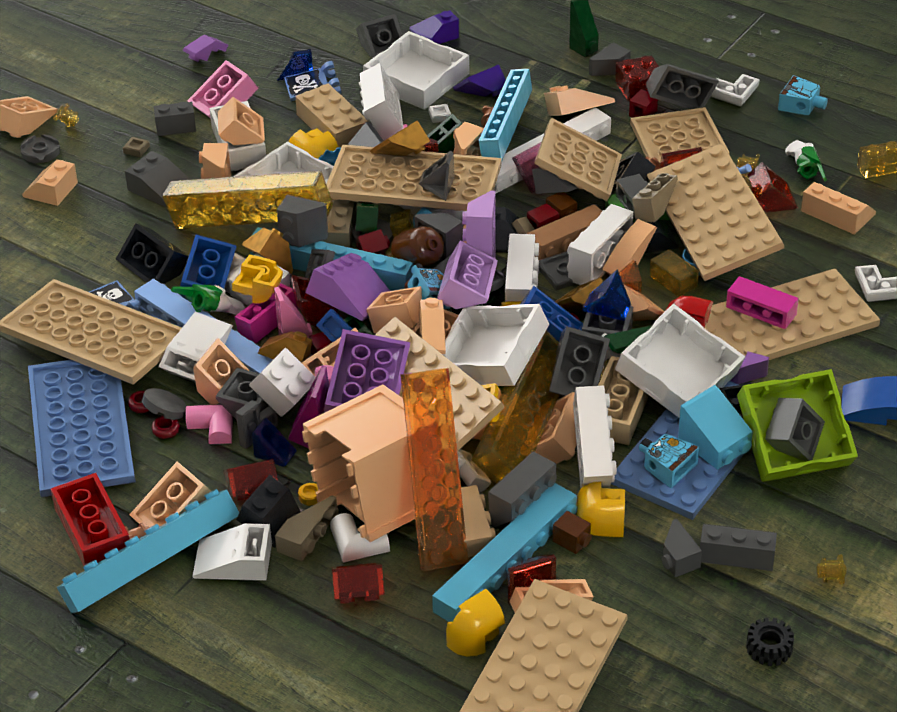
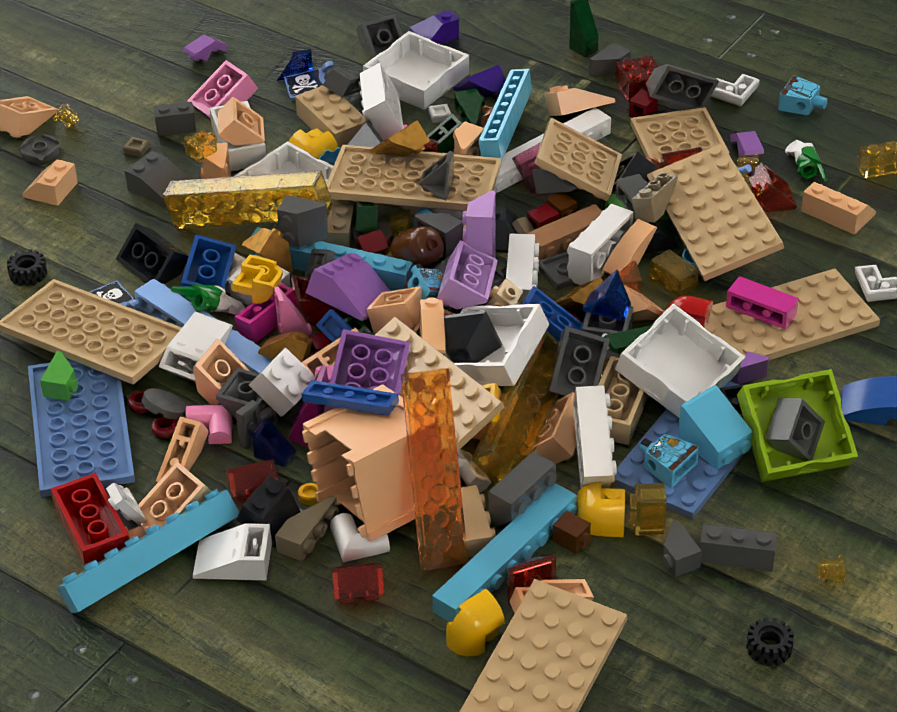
(27, 267): none -> black tyre
(59, 379): none -> bright green slope
(122, 499): none -> white wing
(185, 445): none -> light nougat slope
(200, 145): none -> clear yellow brick
(342, 81): none -> dark grey slope
(350, 397): none -> blue plate
(469, 106): none -> dark green slope
(470, 337): none -> black slope
(504, 294): none -> tan brick
(648, 509): none -> clear yellow brick
(747, 143): none -> medium lavender slope

